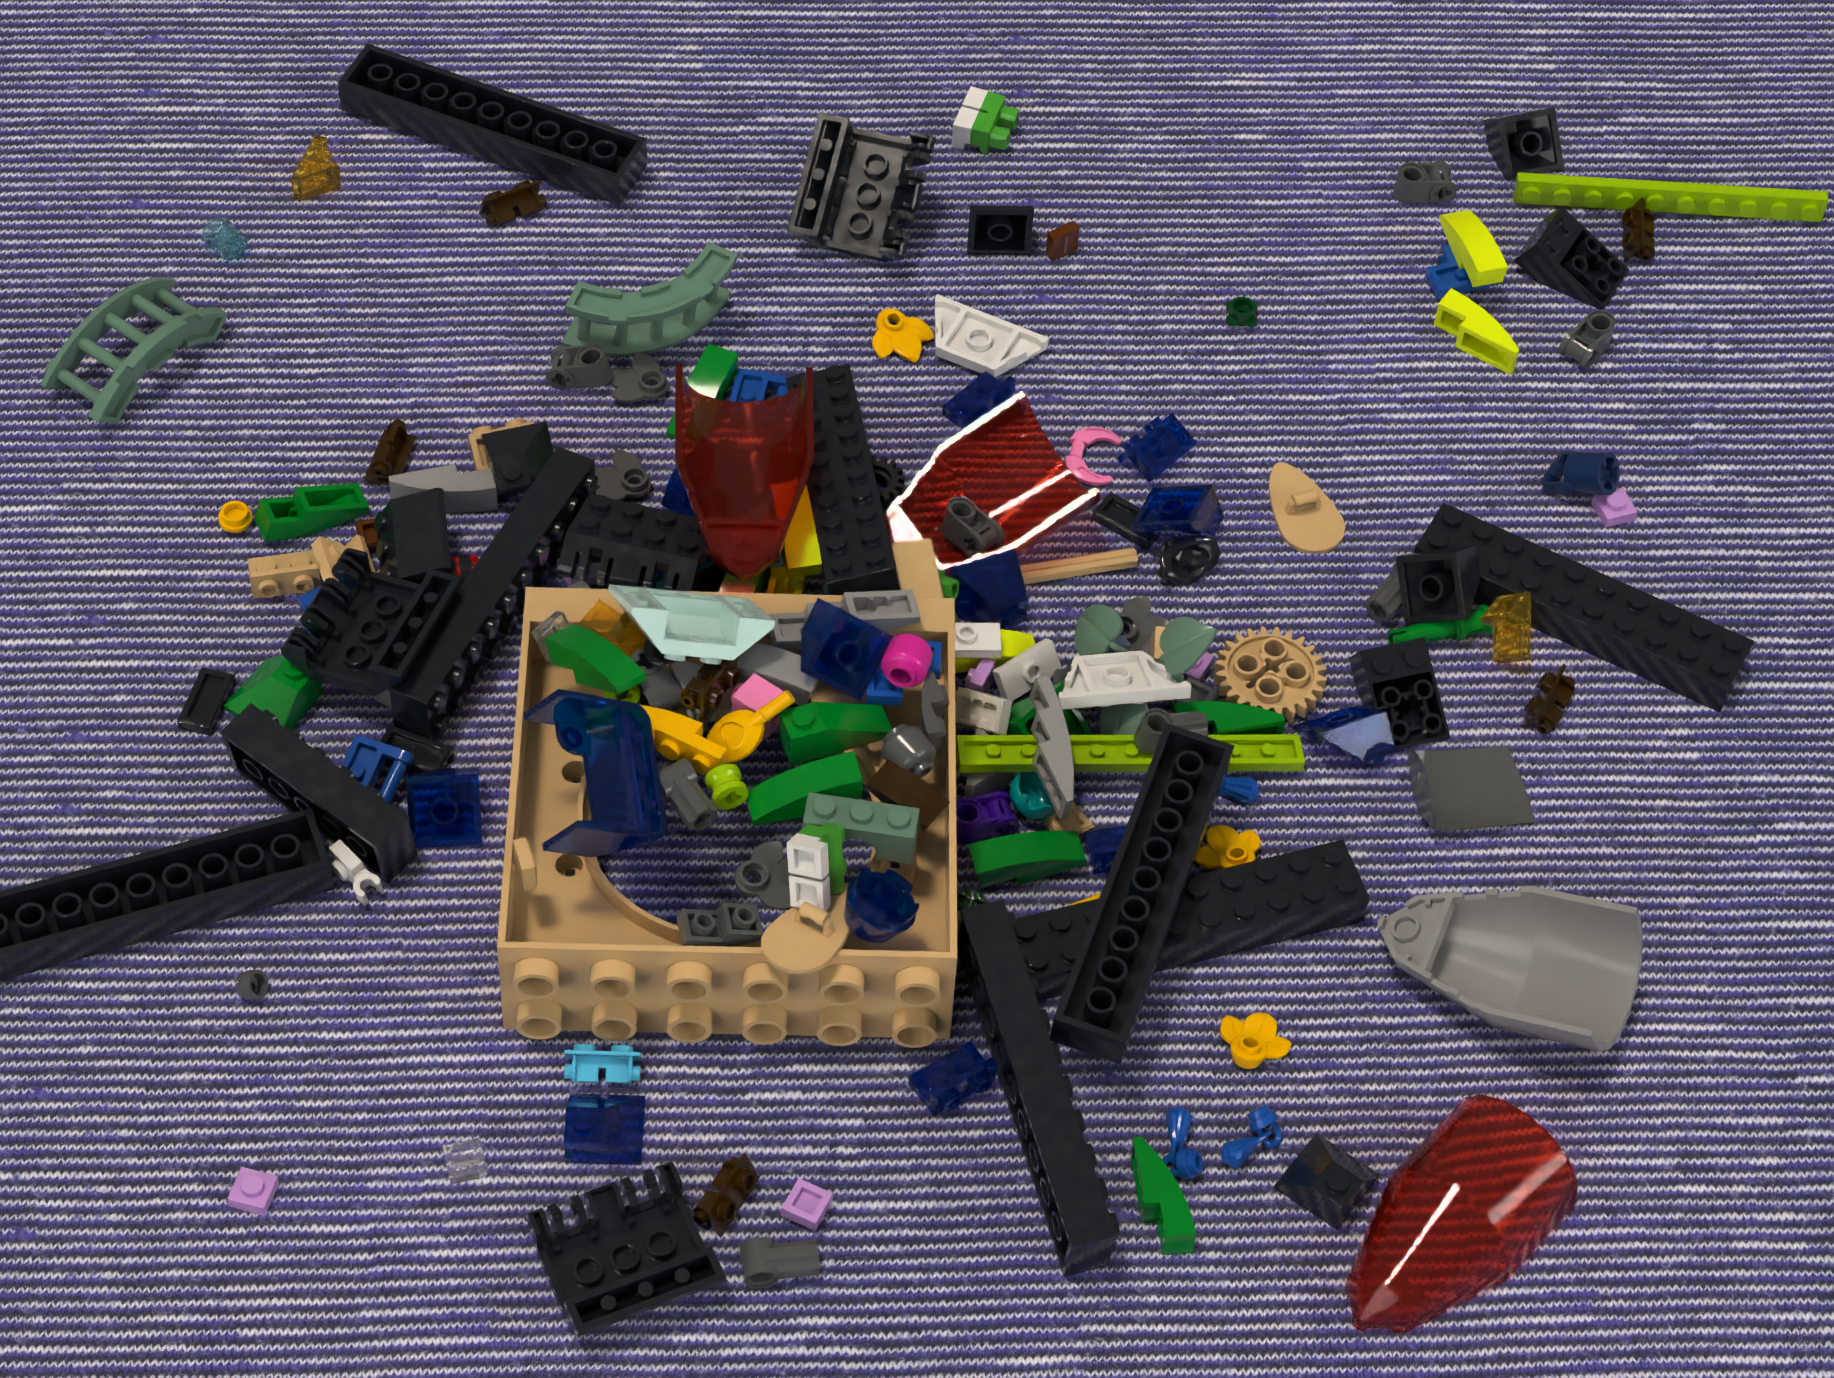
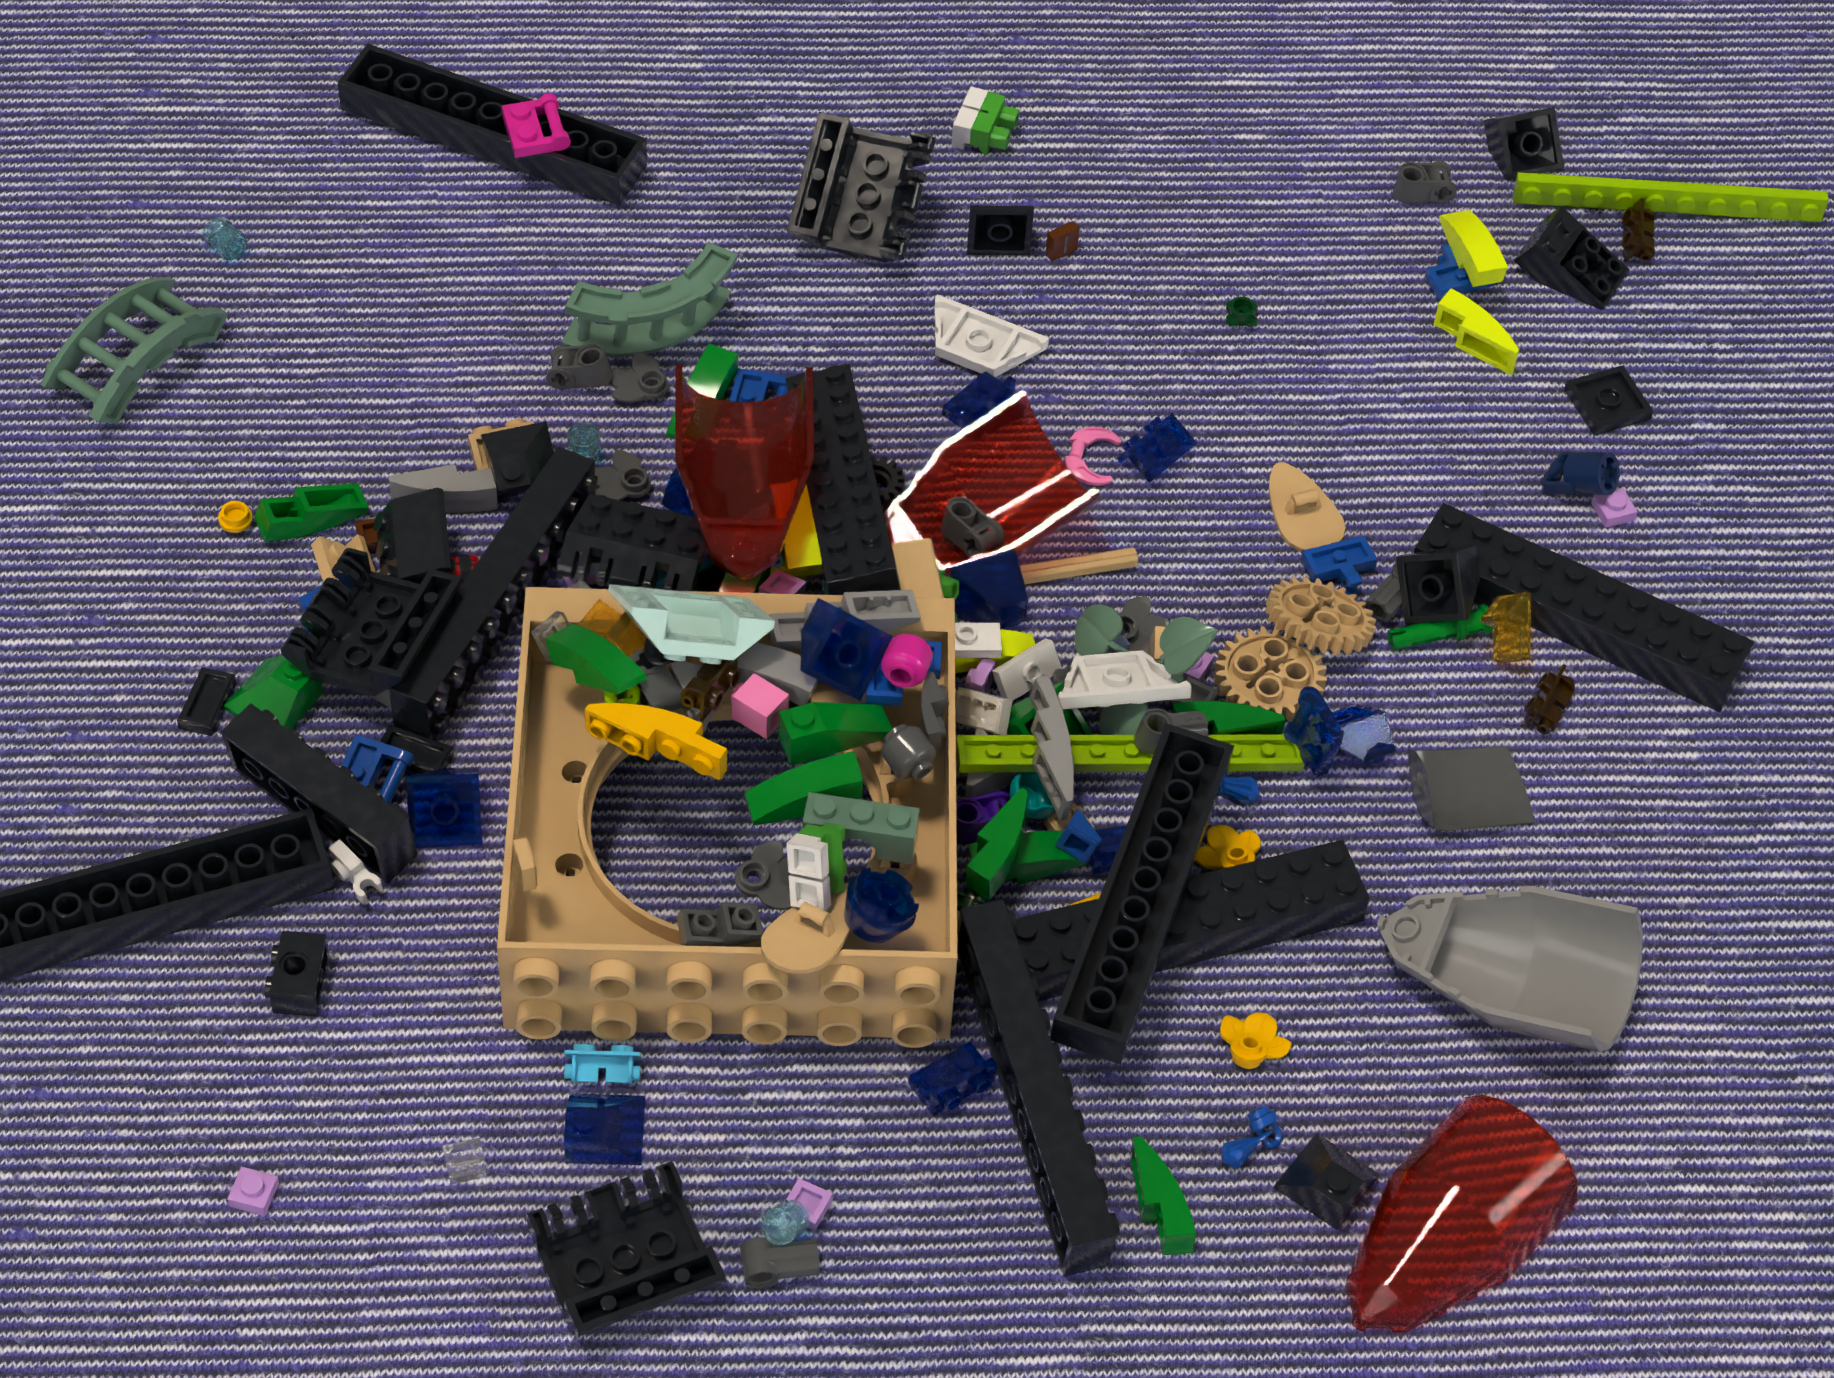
(255, 979): dark grey hinge -> none
(283, 574): tan bracket -> none
(300, 992): none -> black brick
(315, 171): clear yellow slope -> none
(390, 453): dark brown hinge -> none
(500, 205): dark brown hinge -> none
(525, 128): none -> dark pink plate
(585, 440): none -> clear light blue wheel
(618, 771): clear blue windscreen -> none
(683, 792): dark grey piece -> none
(726, 786): lime wheel -> none
(735, 1183): dark brown hinge -> none
(744, 729): yellow piece -> none
(778, 1226): none -> clear light blue wheel
(783, 583): none -> lavender plate
(901, 338): yellow plate -> none
(902, 787): dark brown slope -> none
(998, 847): none -> green slope
(1078, 838): none -> blue slope
(1118, 516): black tile -> none
(1179, 512): clear blue slope -> none
(1187, 558): black hat -> none
(1187, 1161): blue piece -> none
(1320, 616): none -> tan gear
(1324, 734): none -> clear blue plate
(1340, 560): none -> blue plate
(1404, 685): black slope -> none
(1589, 338): dark grey piece -> none
(1608, 400): none -> black tile

